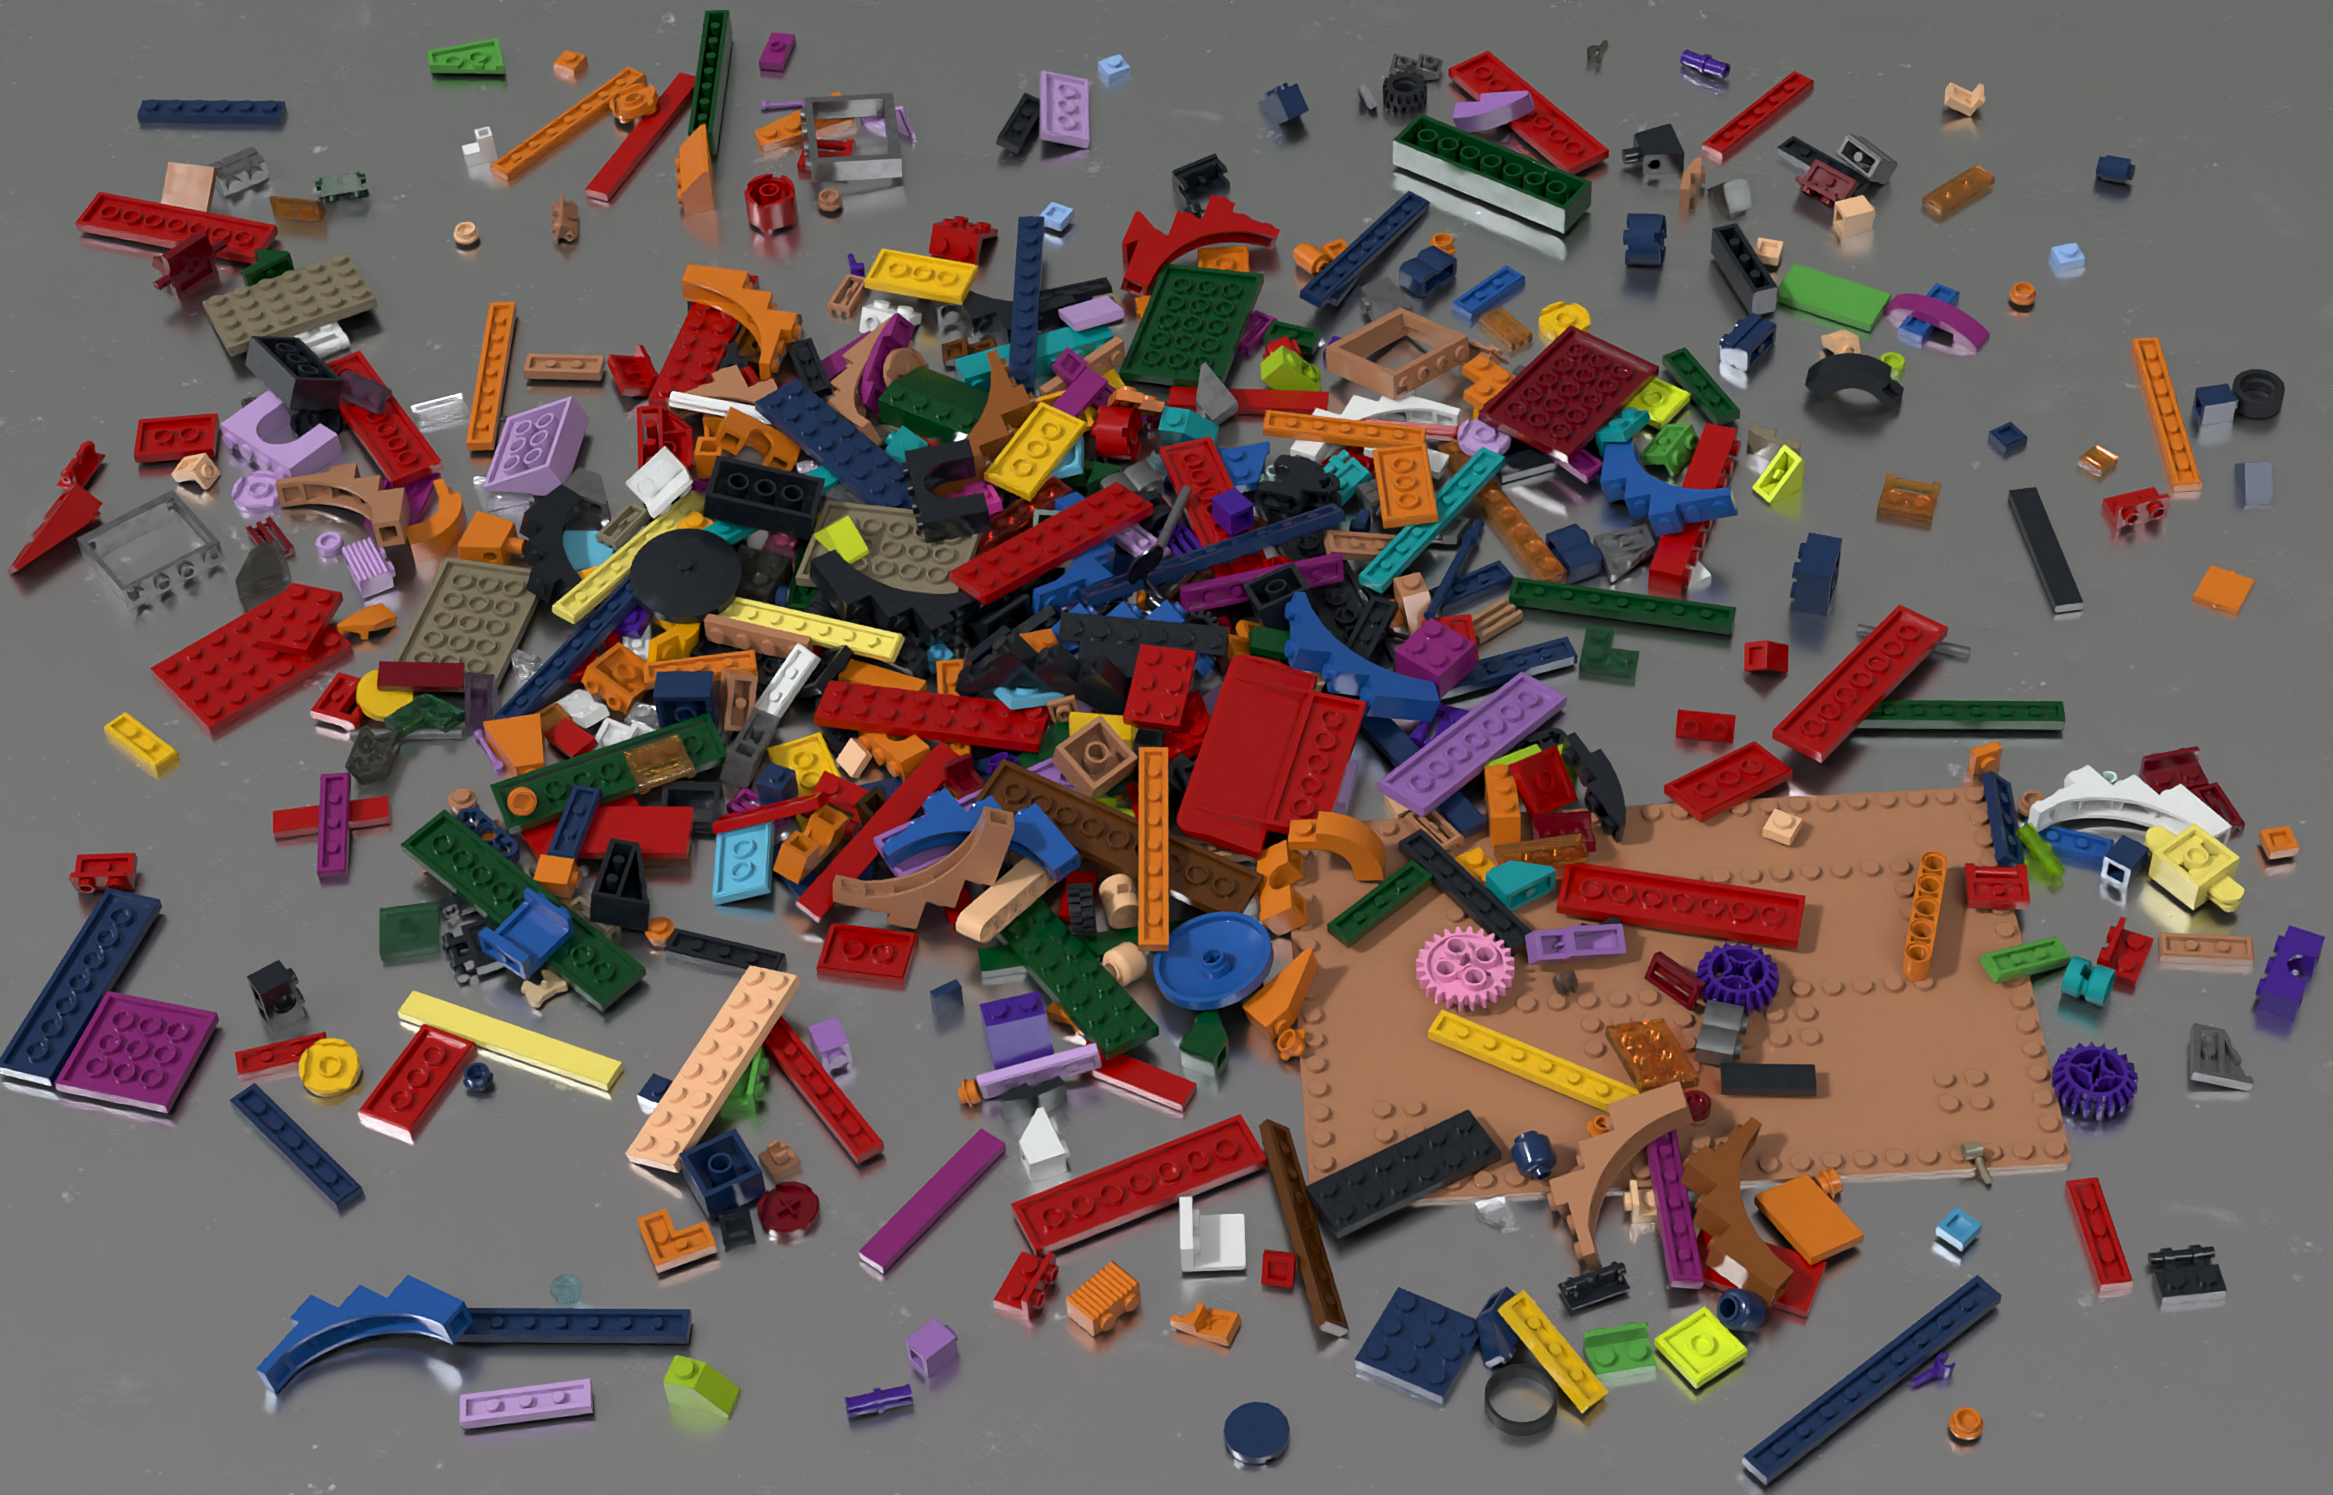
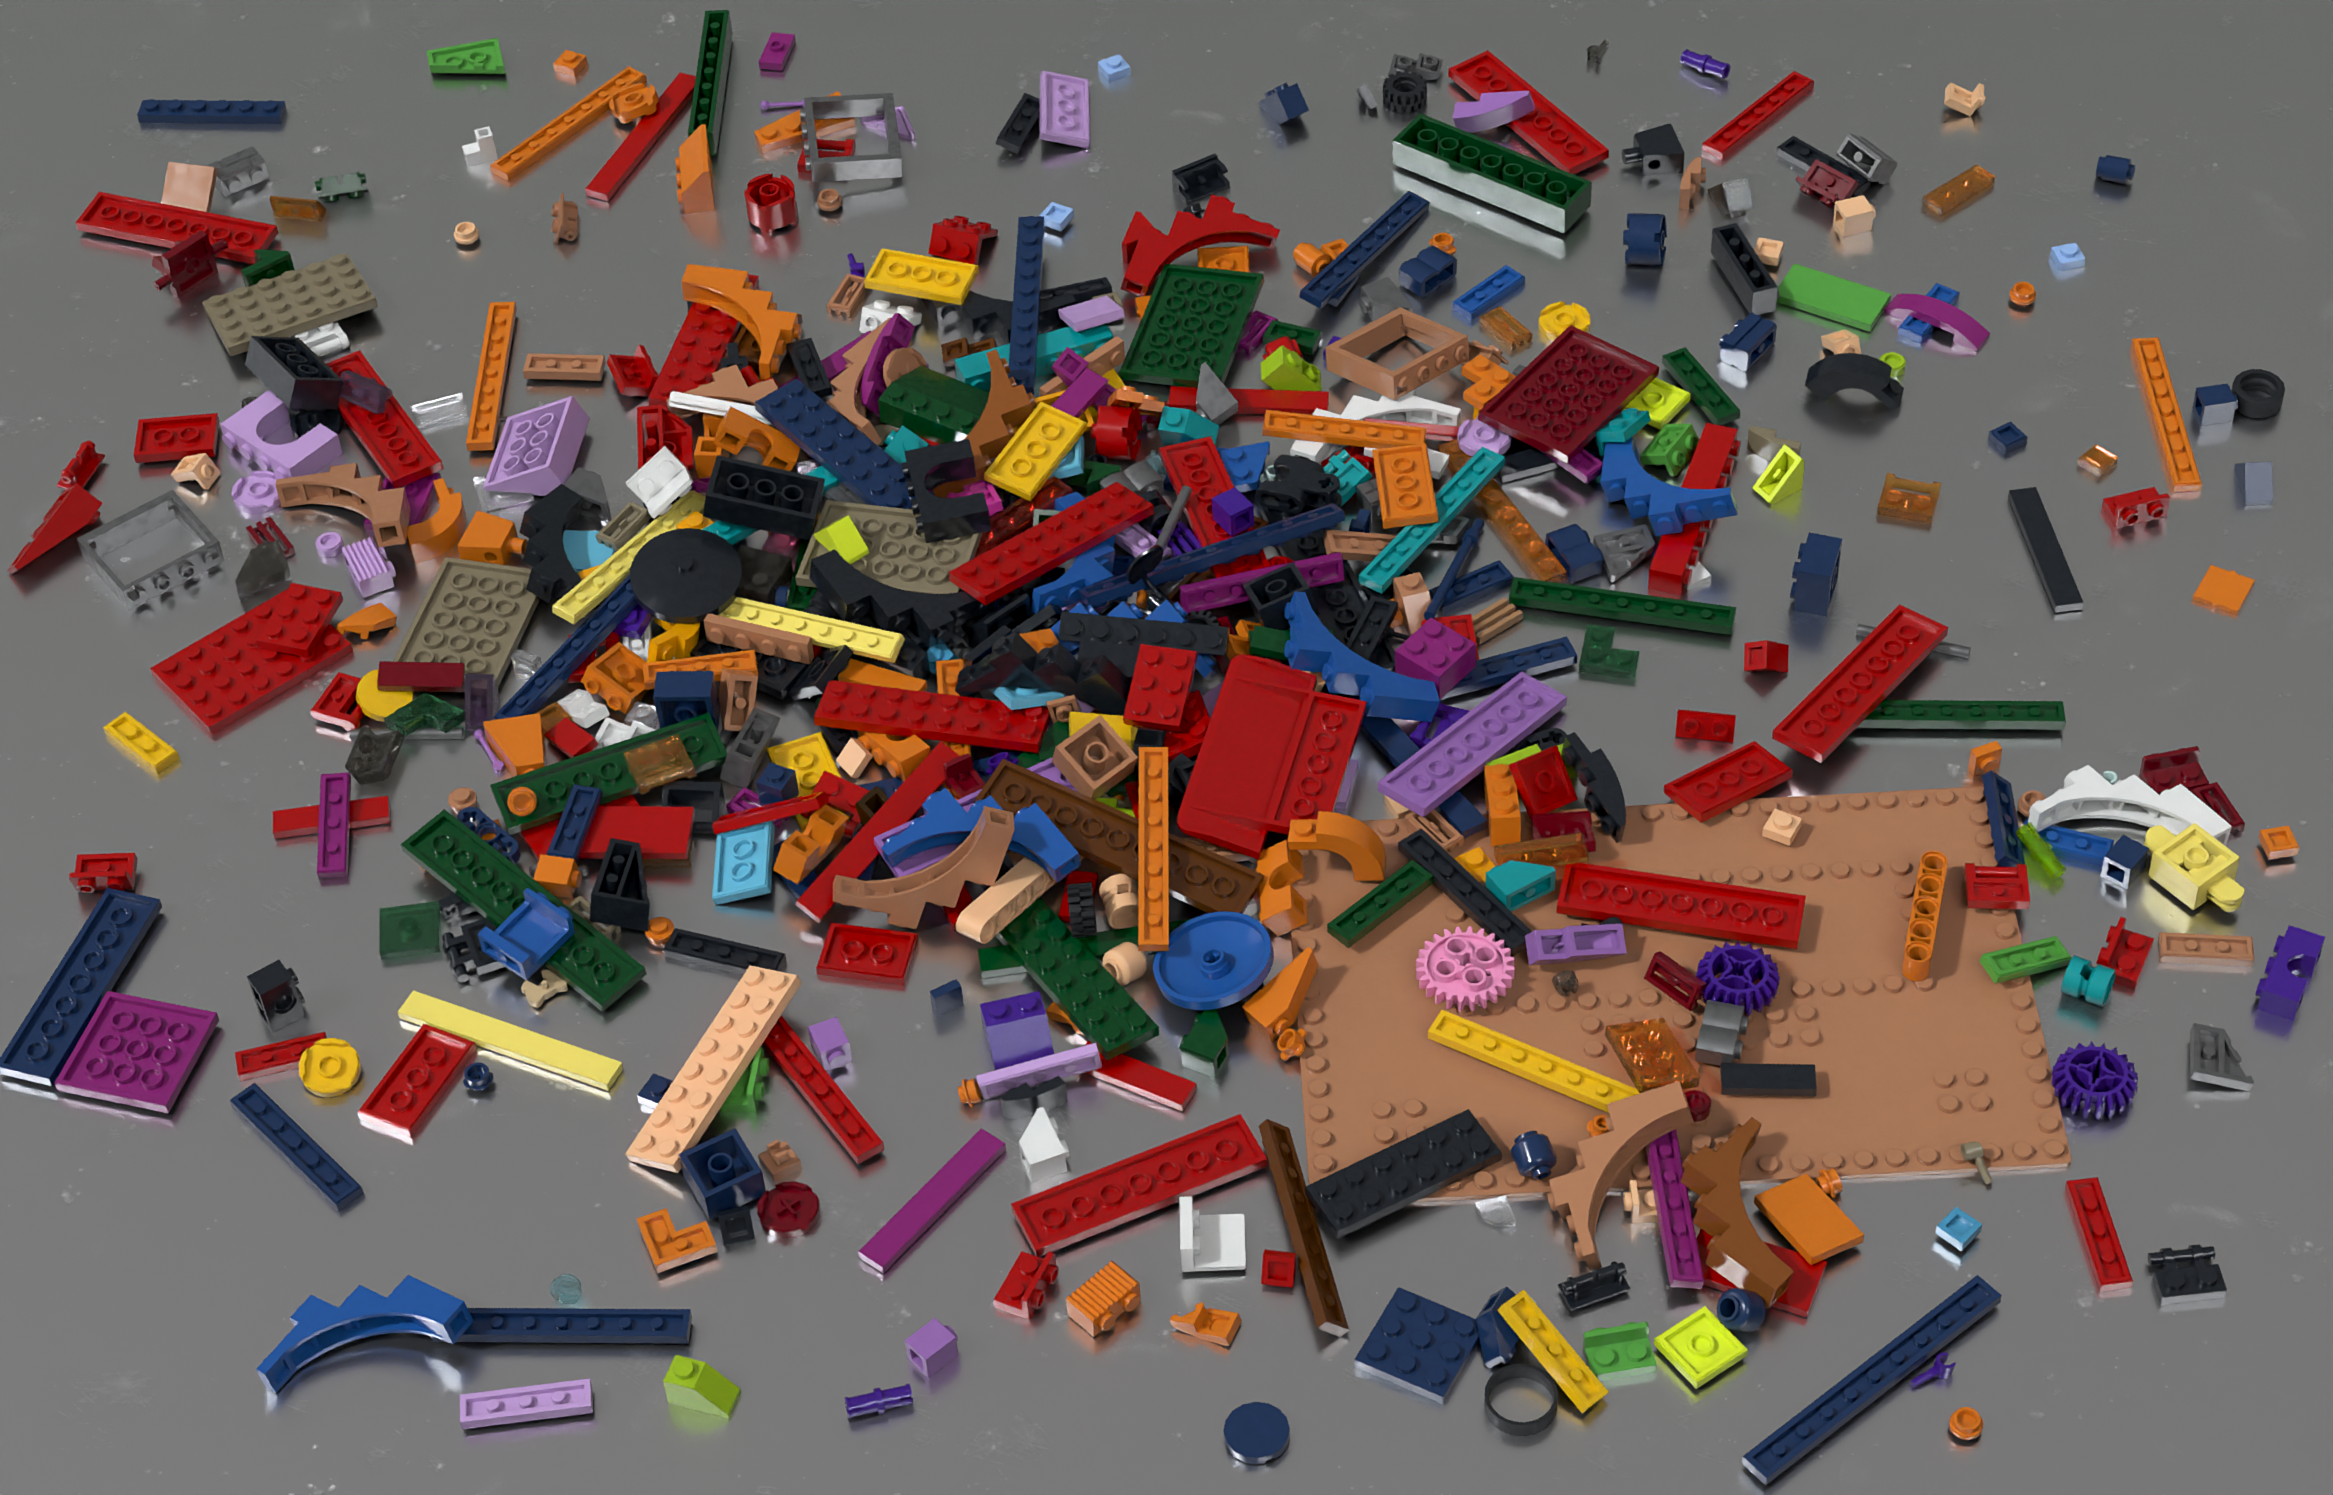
(788, 681): white tile -> none

